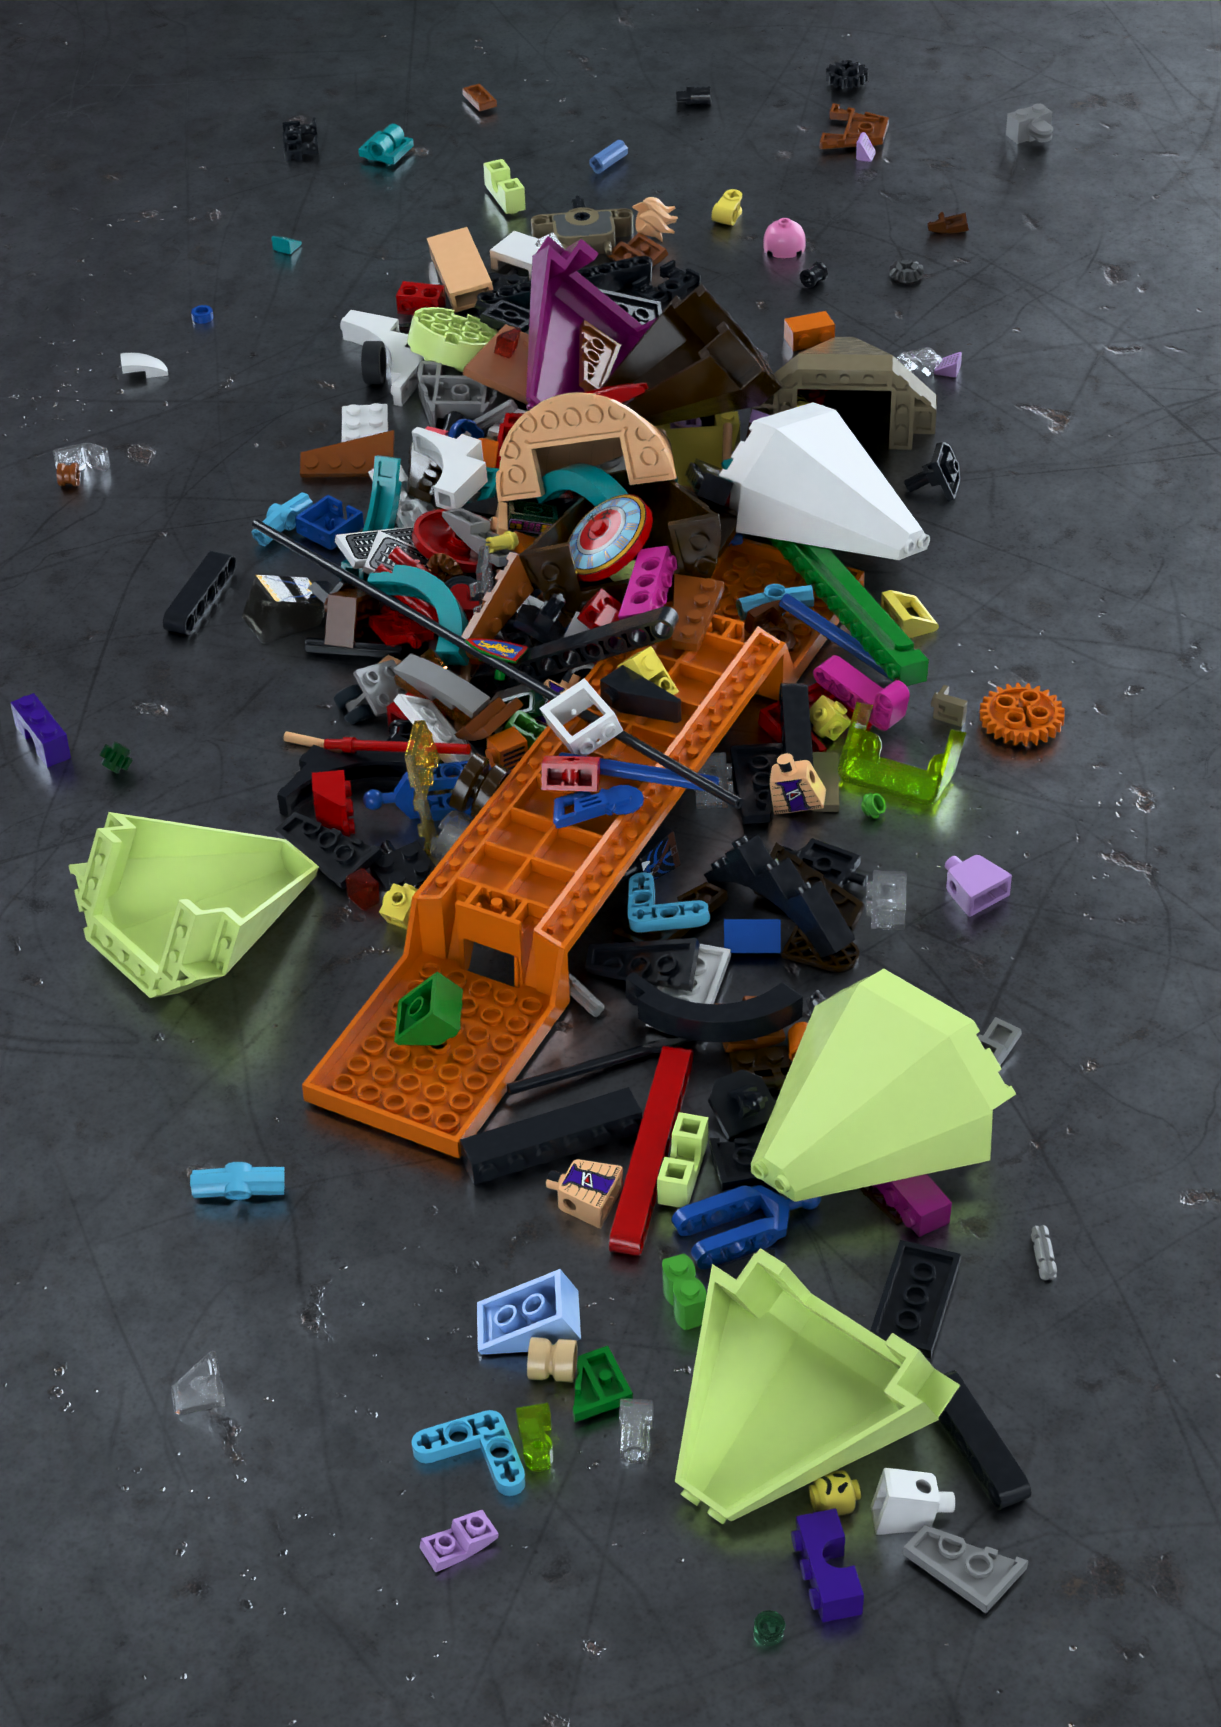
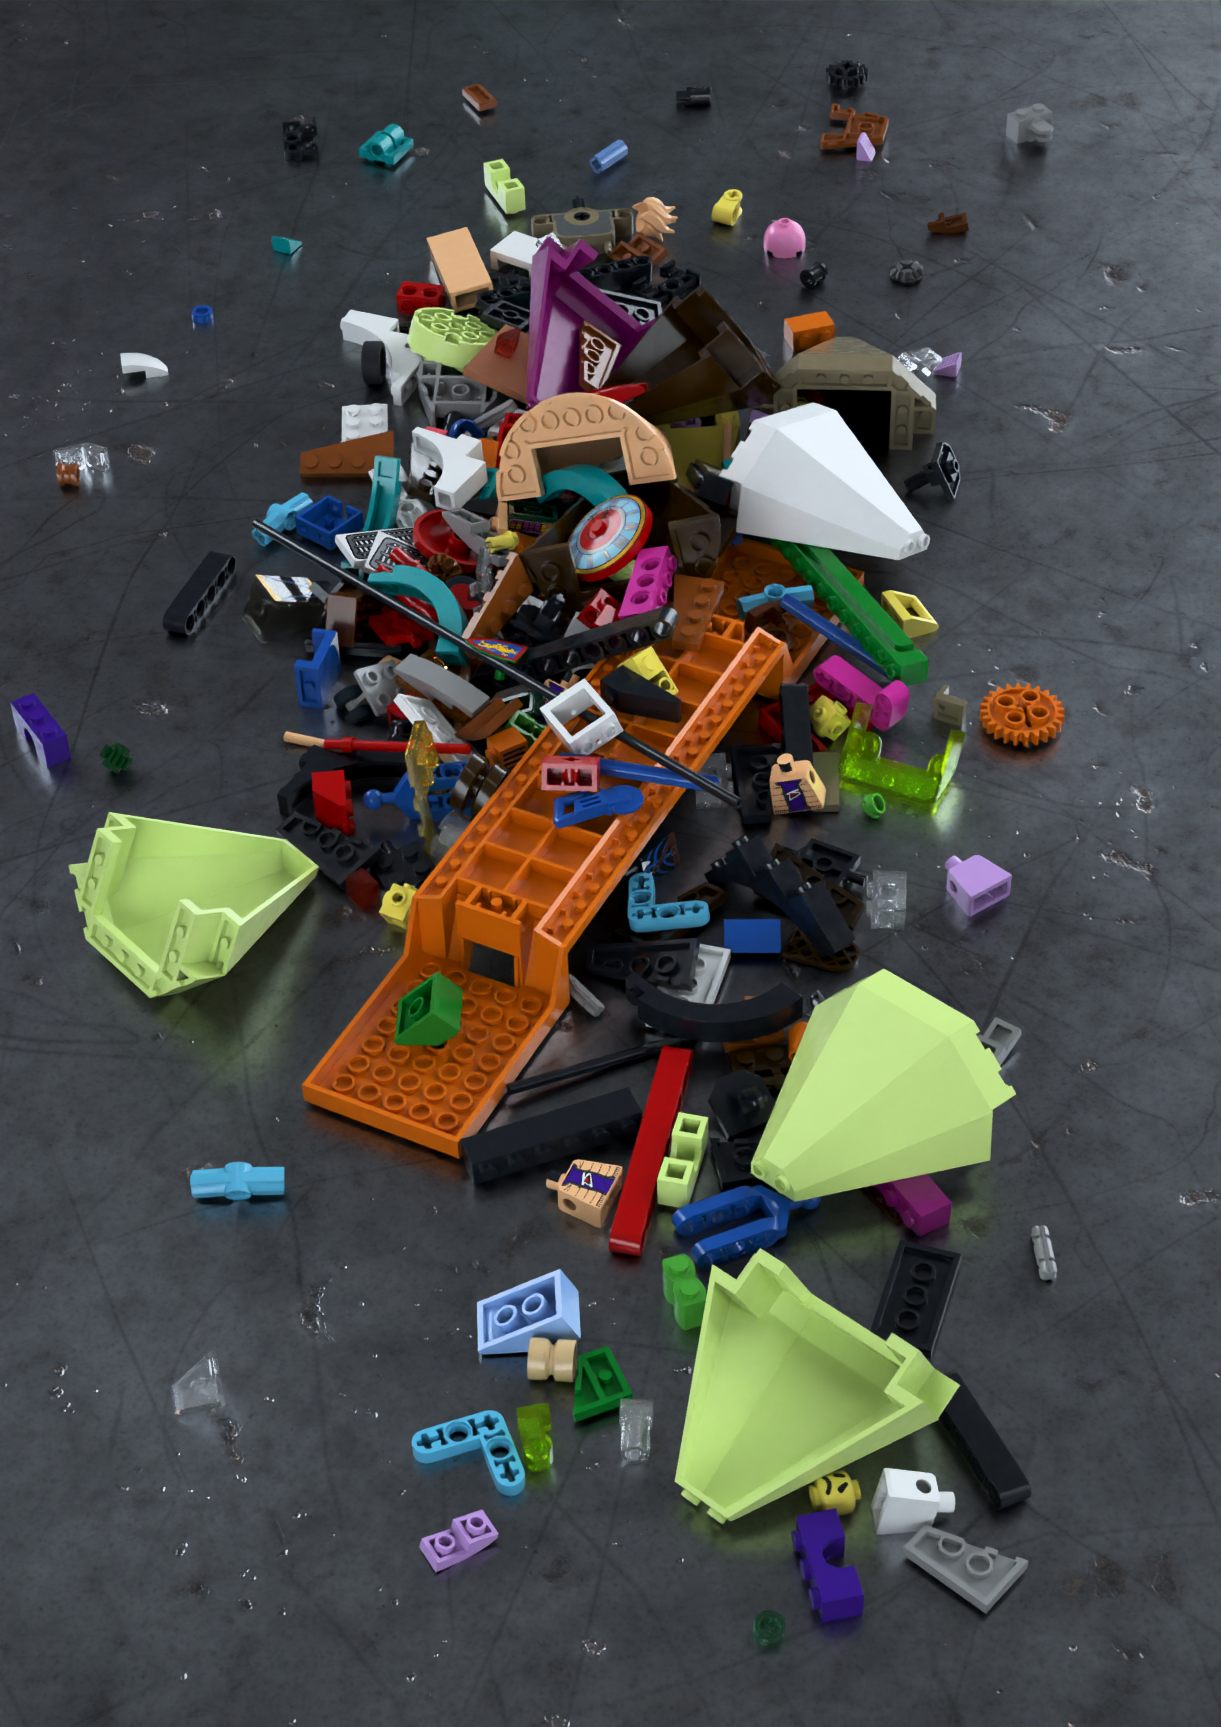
(317, 677): none -> blue panel

